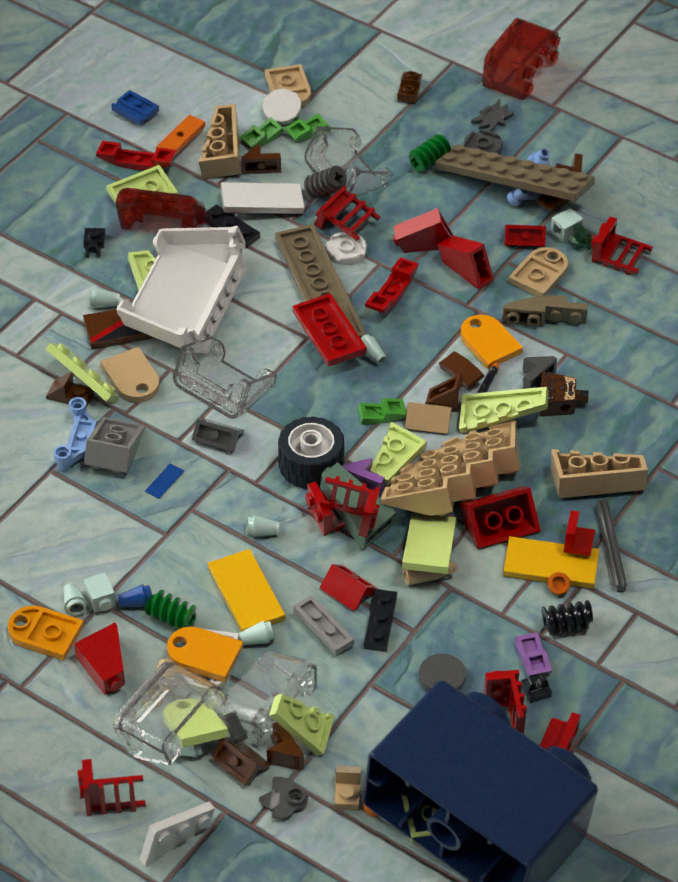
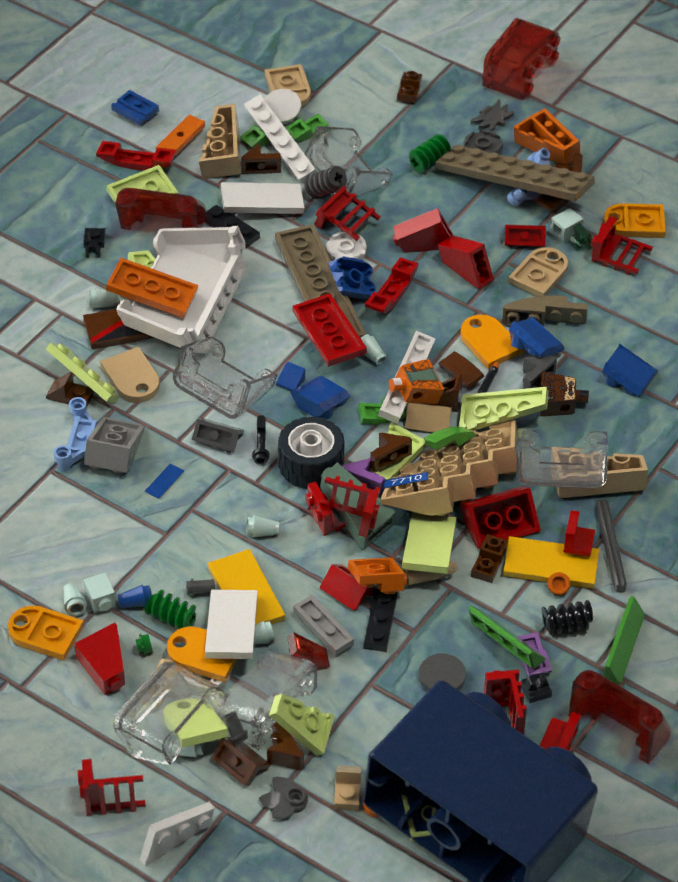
(144, 644): none -> green plate
(152, 287): none -> orange plate
(199, 586): none -> dark grey pin
(231, 624): none -> white tile
(261, 454): none -> black hinge
(280, 138): none -> white plate
(291, 376): none -> blue slope
(309, 650): none -> clear red slope
(320, 397): none -> blue slope
(353, 277): none -> blue slope
(378, 571): none -> orange plate
(391, 450): none -> reddish brown slope
(406, 479): none -> blue sticker
(418, 350): none -> white plate
(418, 383): none -> orange torso
(451, 435): none -> bright green slope
(489, 558): none -> reddish brown slope
(505, 638): none -> bright green slope
(534, 338): none -> blue slope
(545, 131): none -> orange wedge
(562, 465): none -> clear windscreen
(597, 694): none -> clear red windscreen
(624, 641): none -> bright green slope
(628, 371): none -> blue slope
(638, 219): none -> light orange tile

